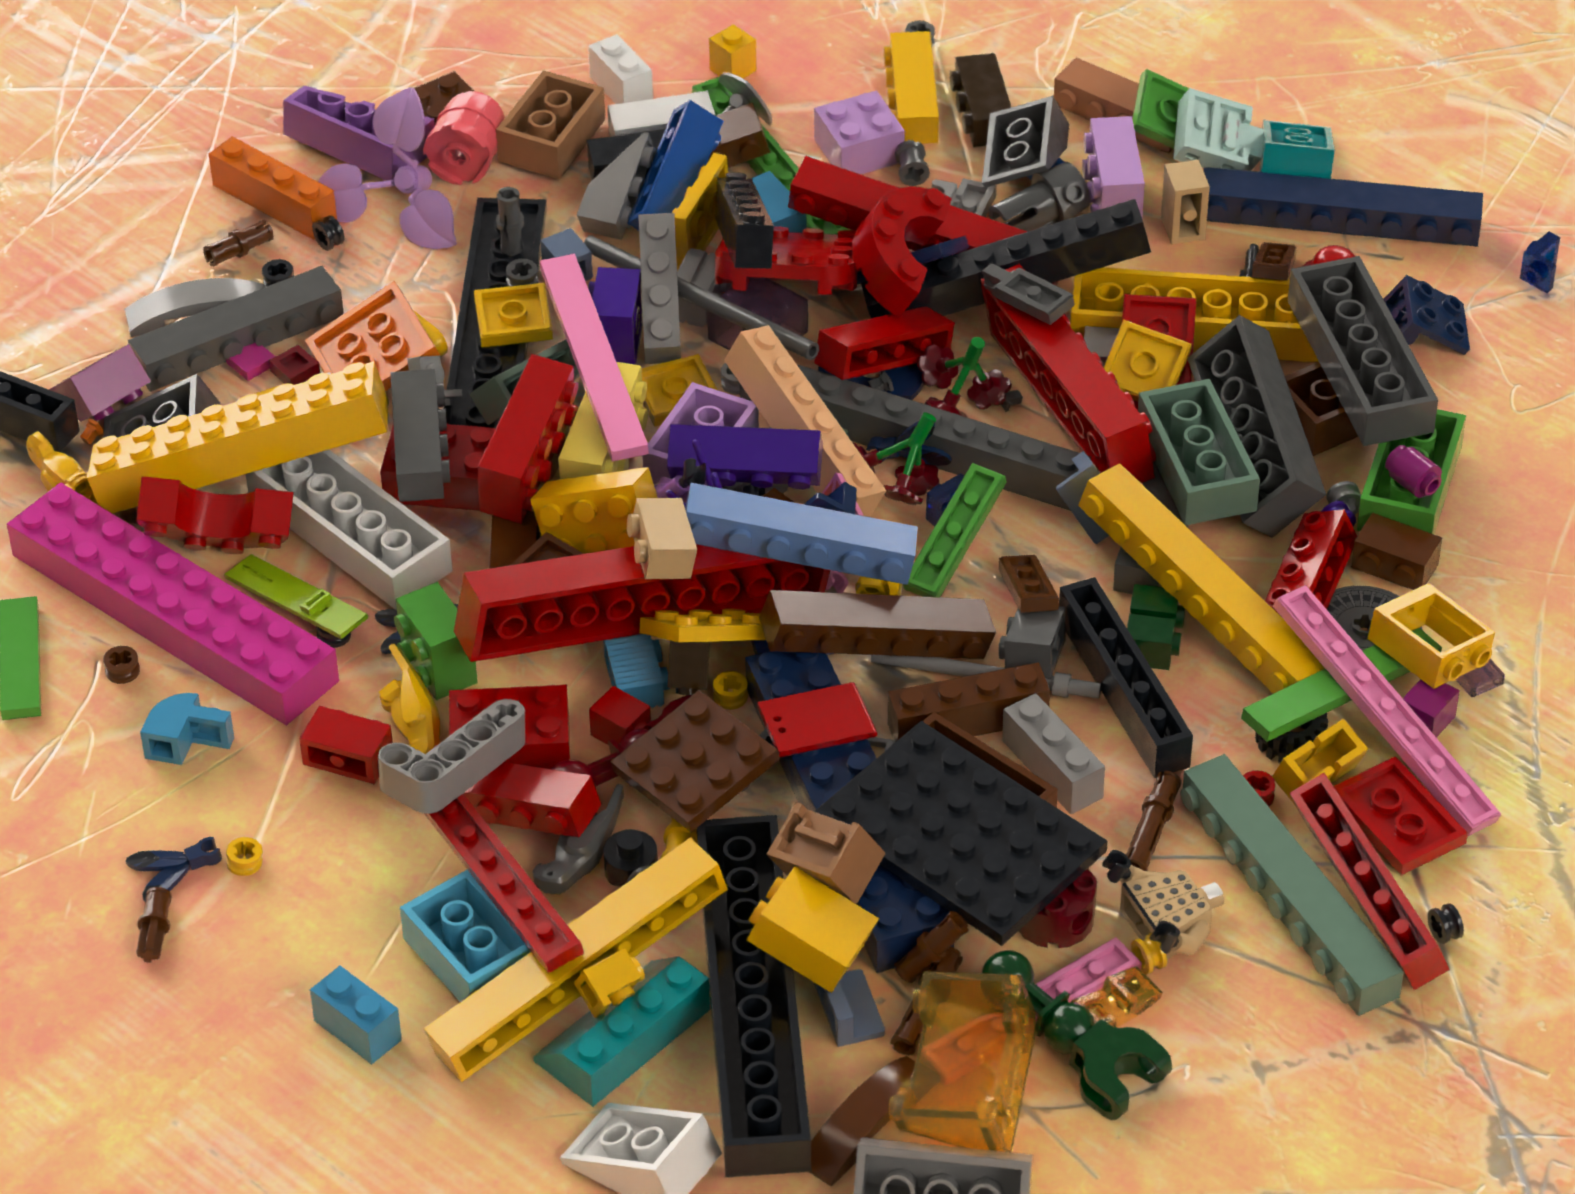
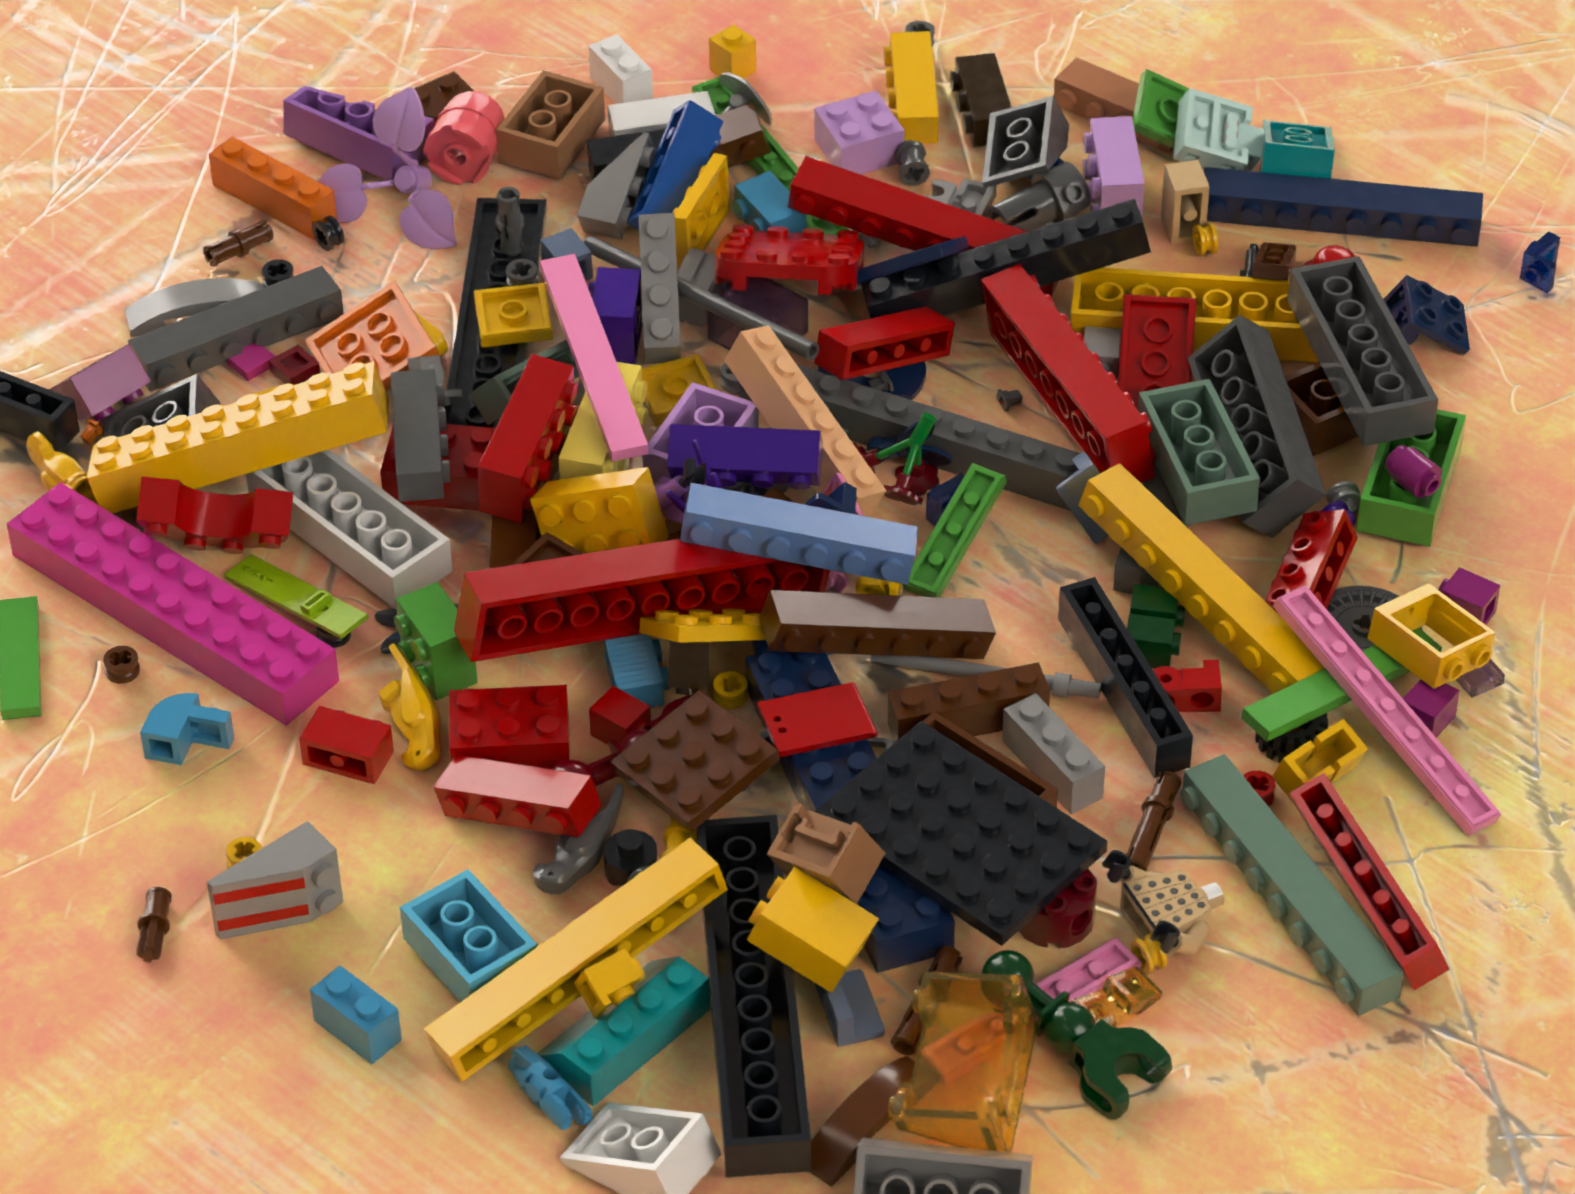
(174, 864): dark blue piece -> none
(277, 885): none -> light grey slope
(457, 763): light grey beam -> none
(506, 884): red plate -> none
(548, 1089): none -> dark azure hinge
(662, 538): tan brick -> none
(744, 222): black brick -> none
(881, 247): red brick -> none
(931, 947): reddish brown pin -> none
(940, 367): dark red plant -> none
(1028, 293): dark grey hinge -> none
(1028, 583): reddish brown tile -> none
(1034, 639): dark grey brick -> none
(1146, 359): yellow tile -> none
(1193, 687): none -> red leg
(1205, 239): none -> yellow bush
(1396, 552): reddish brown piece -> none
(1400, 815): red plate -> none
(1445, 923): black bush -> none
(1472, 593): none -> magenta brick

